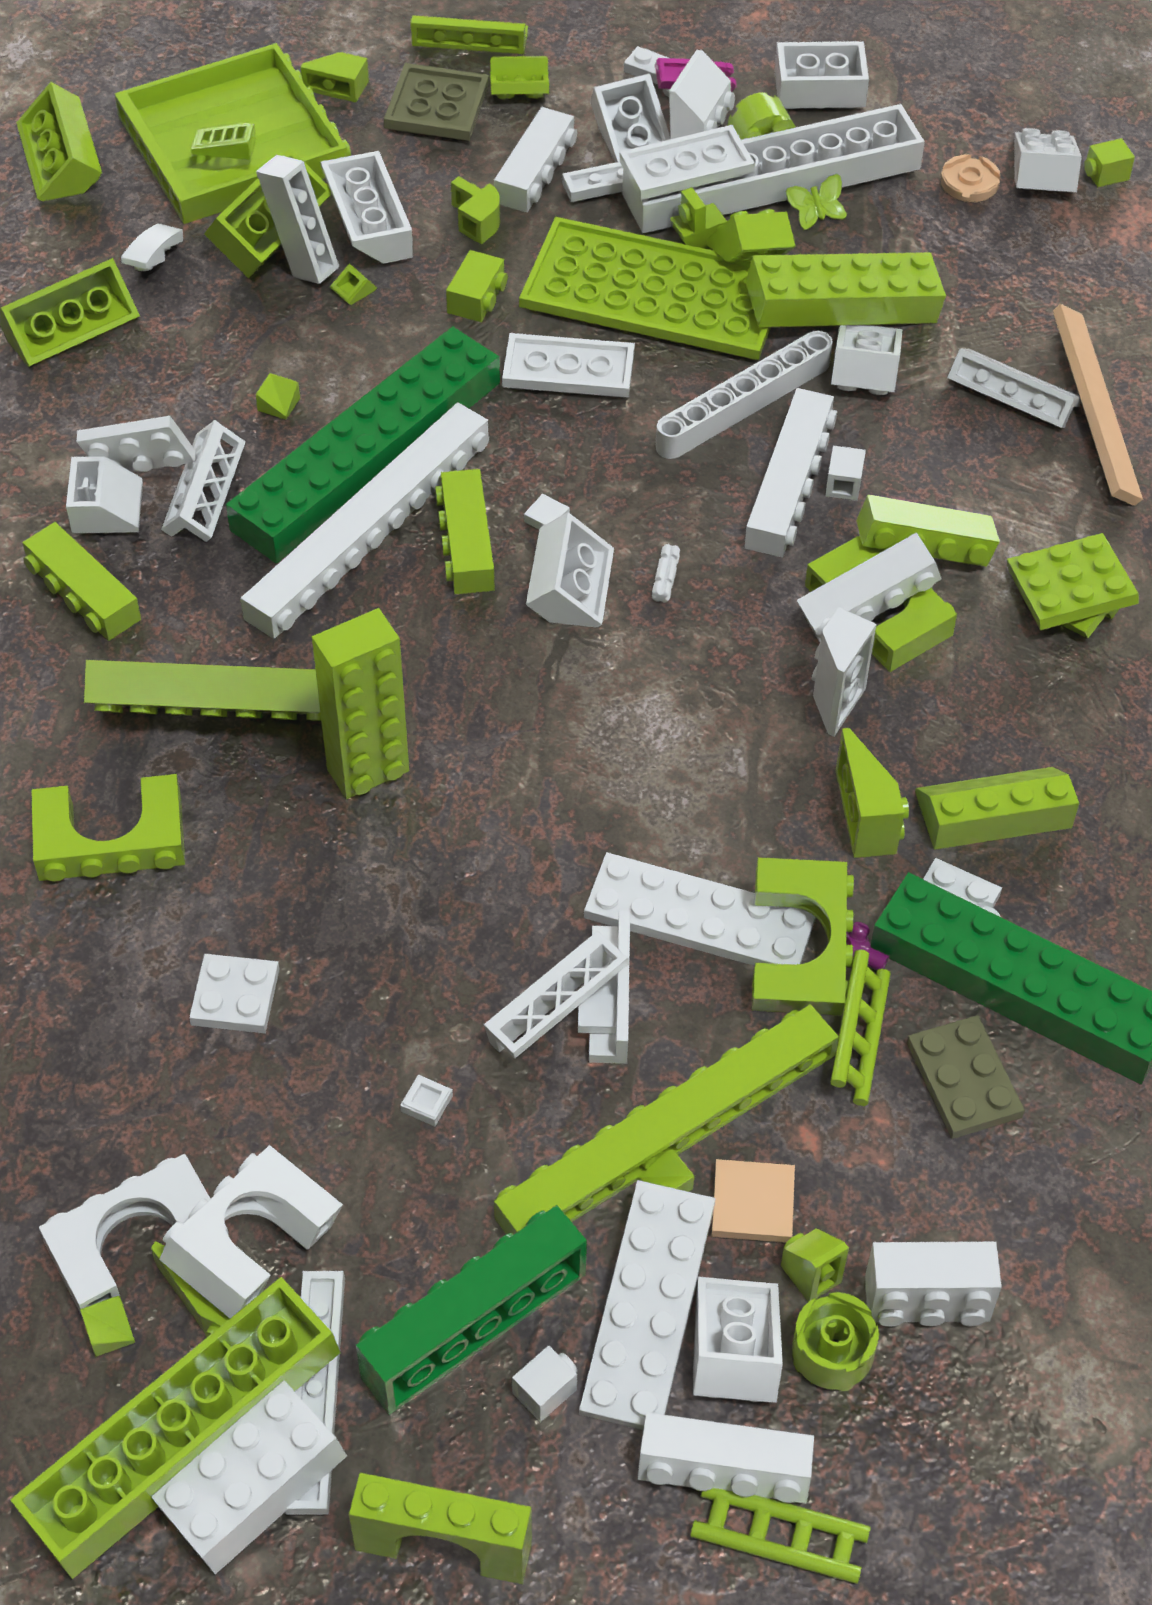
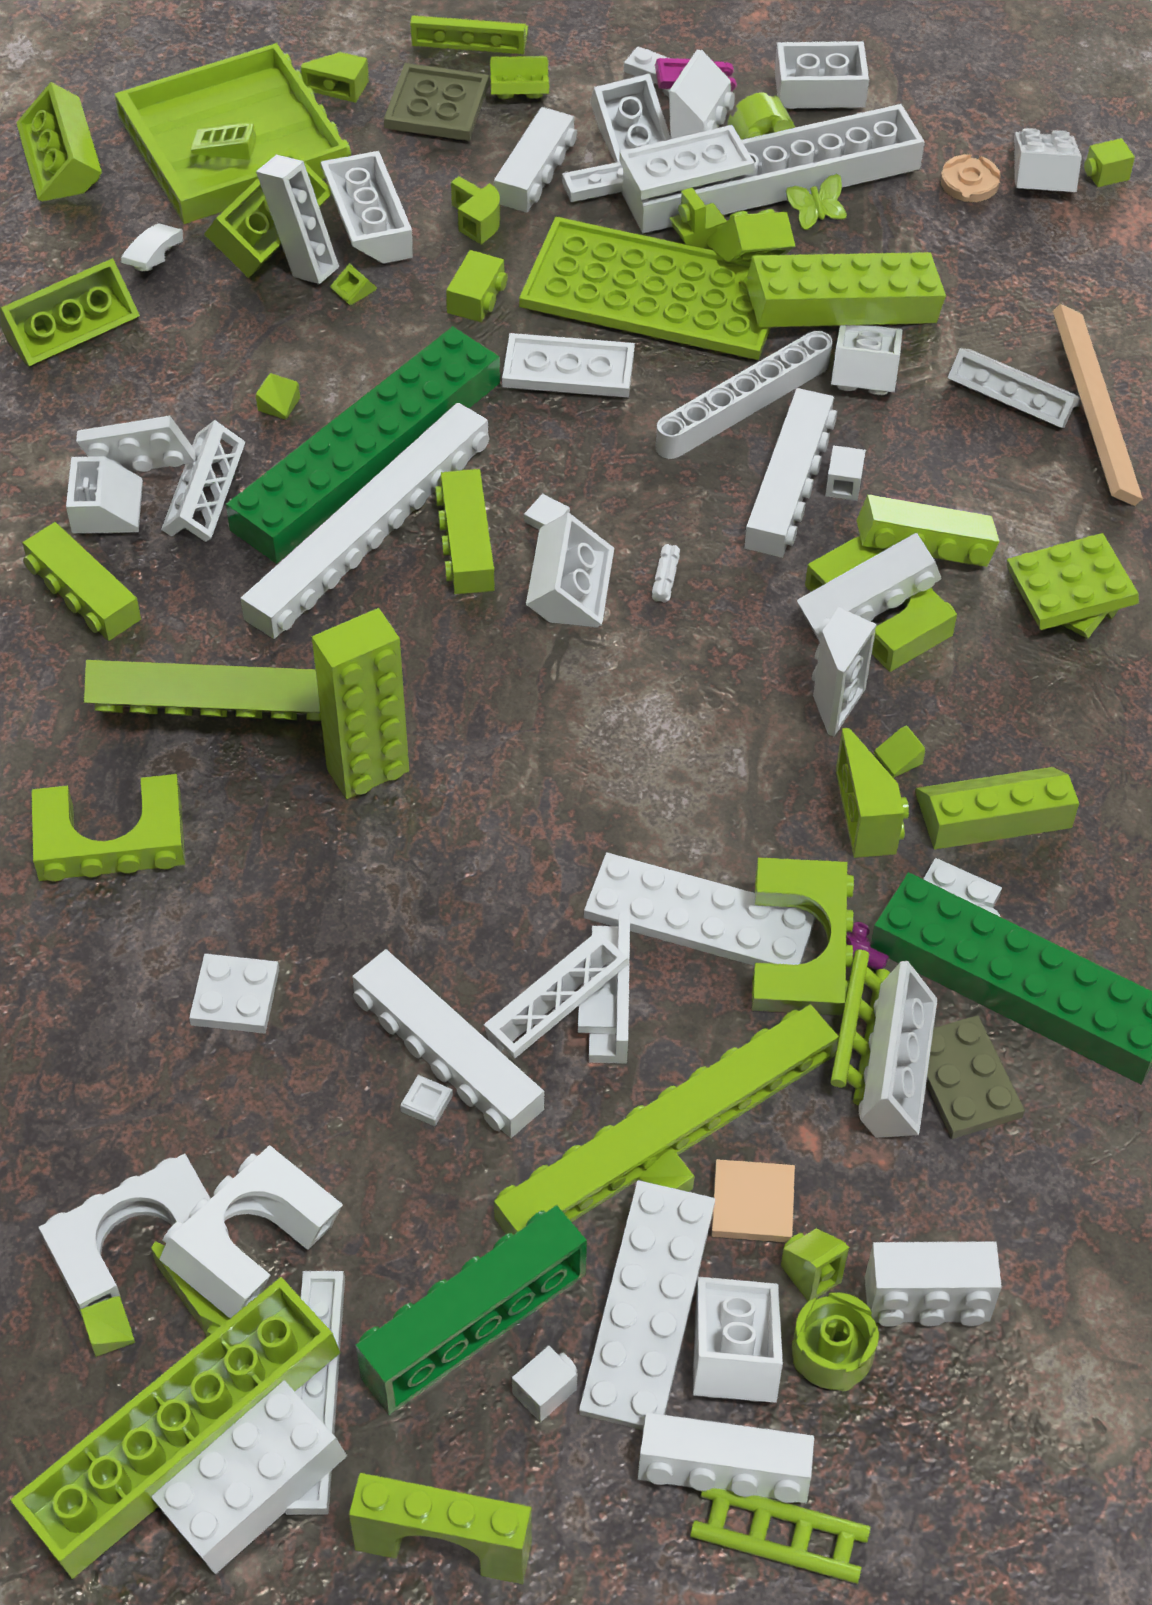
(448, 1044): none -> white brick
(898, 1055): none -> white slope
(901, 752): none -> lime slope

